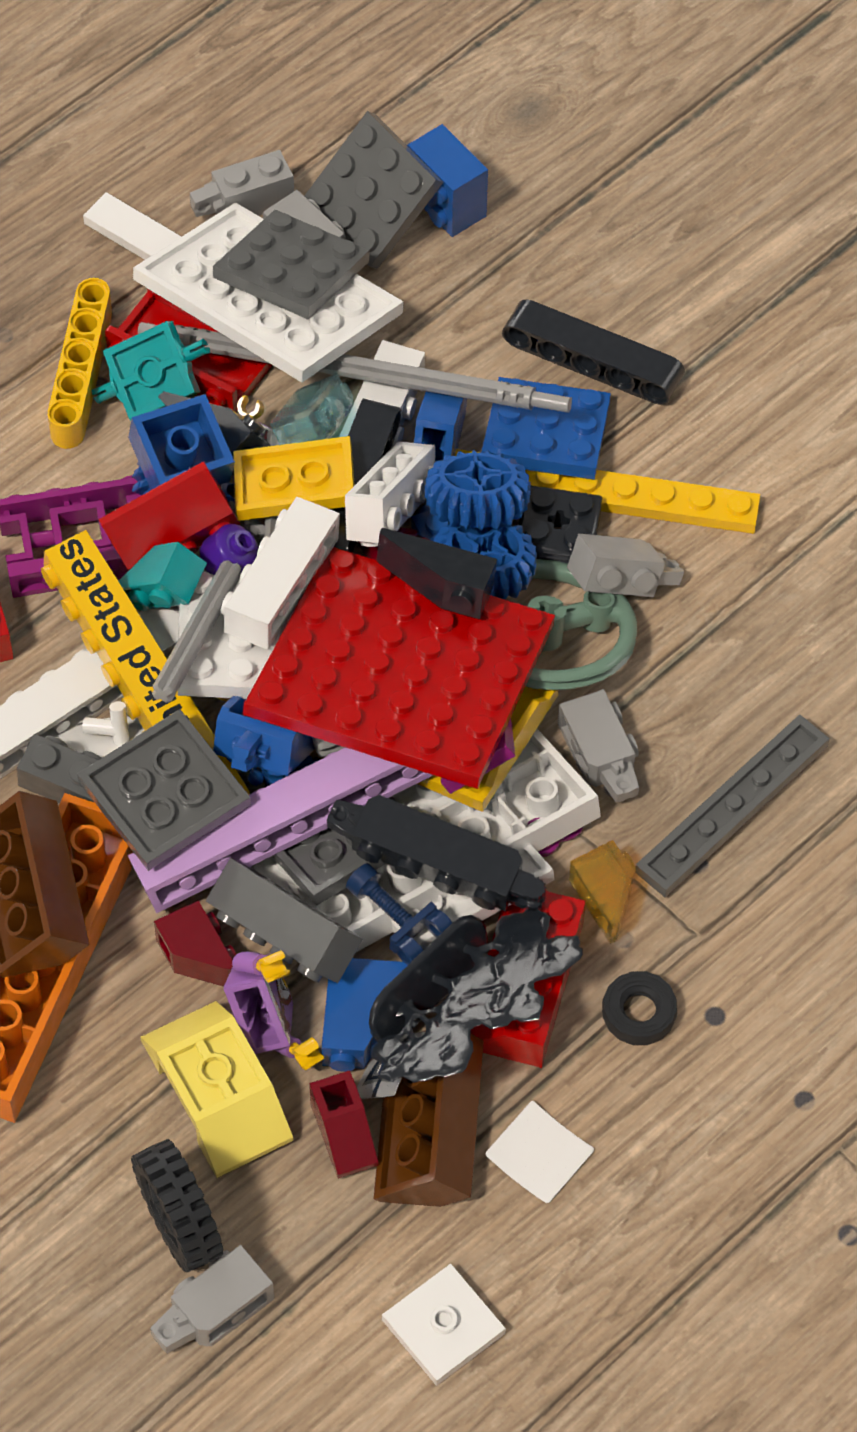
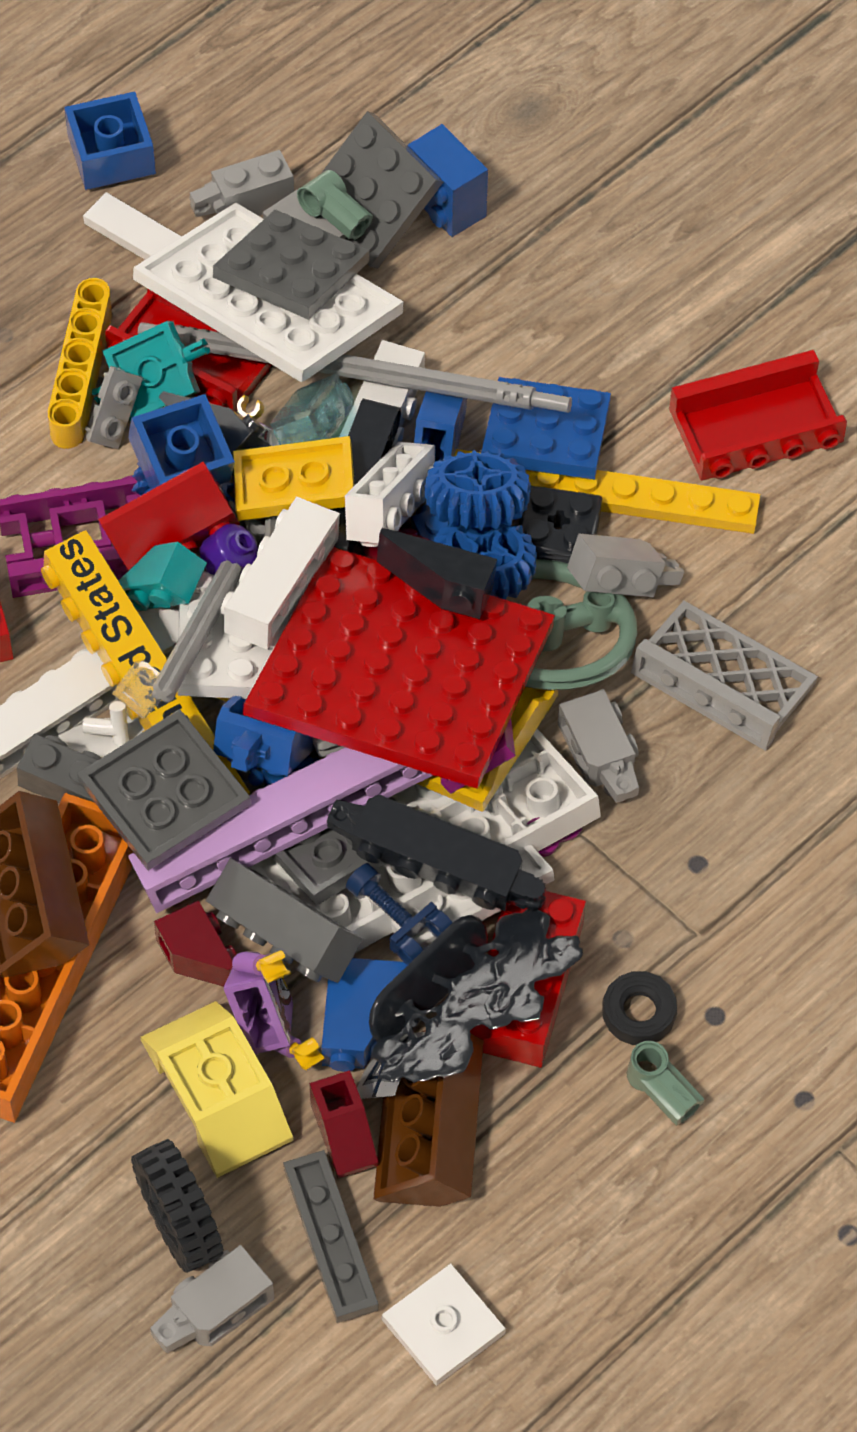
(110, 140): none -> blue brick
(113, 412): none -> light grey hinge
(137, 688): none -> clear slope
(328, 197): none -> sand green piece
(330, 1236): none -> dark grey plate
(539, 1152): white sticker -> none
(593, 352): black beam -> none
(605, 883): clear yellow slope -> none
(665, 1085): none -> sand green piece
(708, 691): none -> light grey fence
(731, 805): dark grey plate -> none
(755, 416): none -> red panel

